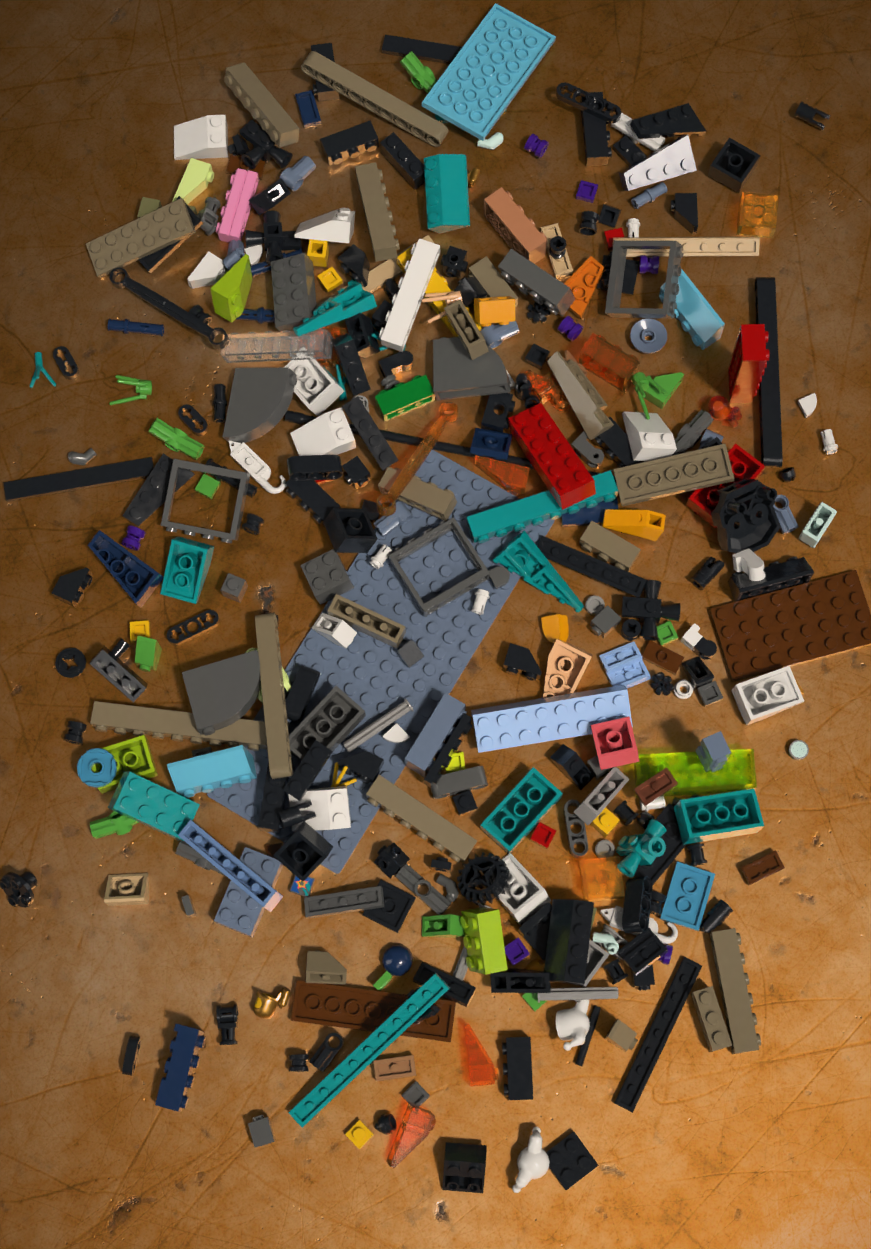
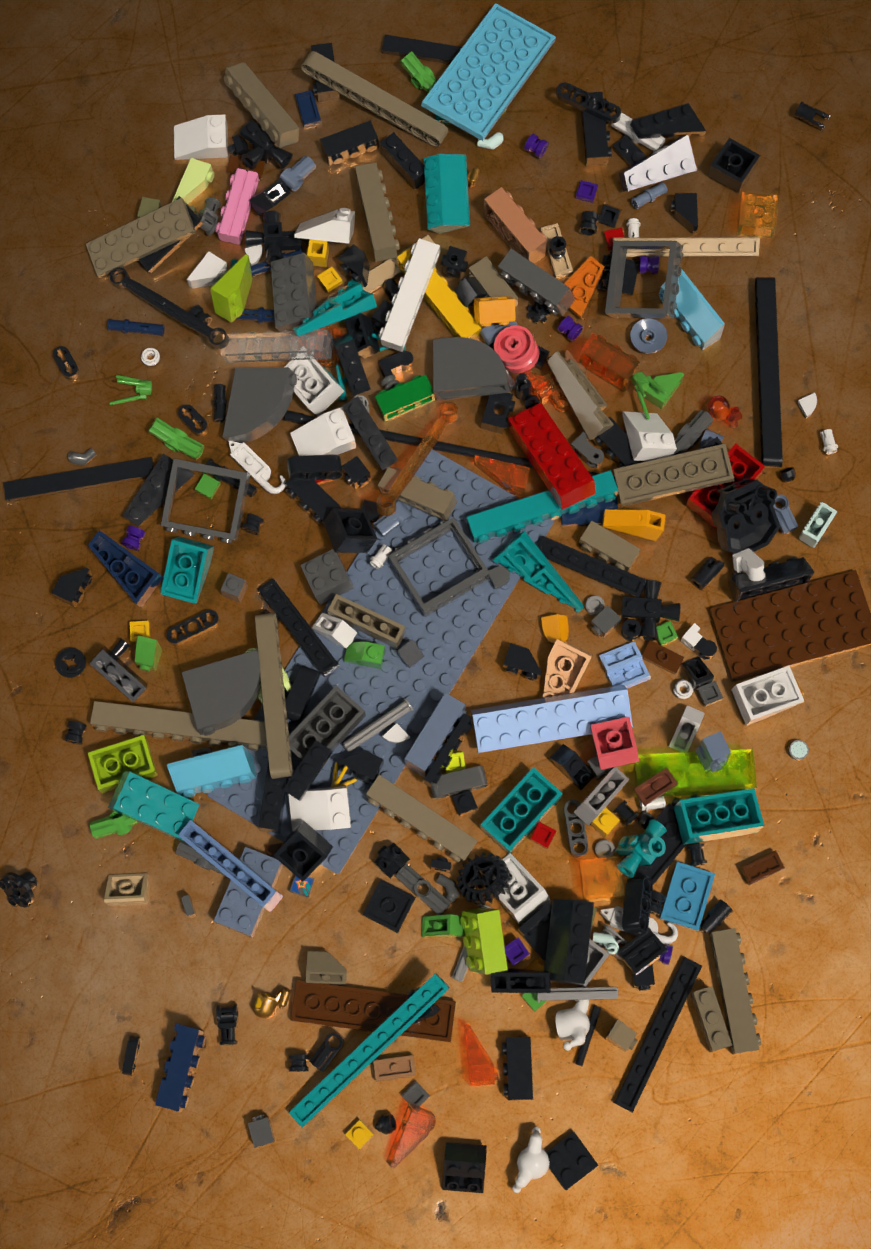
(39, 367): teal plant -> none
(105, 776): dark azure tile -> none
(150, 352): none -> white plate
(235, 253): sand blue piece -> none
(292, 815): black hinge -> none
(298, 627): none -> black tile
(344, 902): dark grey plate -> none
(365, 654): none -> bright green slope
(383, 981): bright green tile -> none
(397, 960): dark blue hair -> none
(449, 297): light nougat plant -> none
(458, 992): black plate -> none
(466, 329): dark tan brick -> none
(480, 601): white pin -> none
(491, 443): dark blue plate -> none
(516, 349): none -> coral wheel
(615, 971): black bush -> none
(662, 684): black plant -> none
(686, 729): none -> white slope
(748, 363): red brick -> none

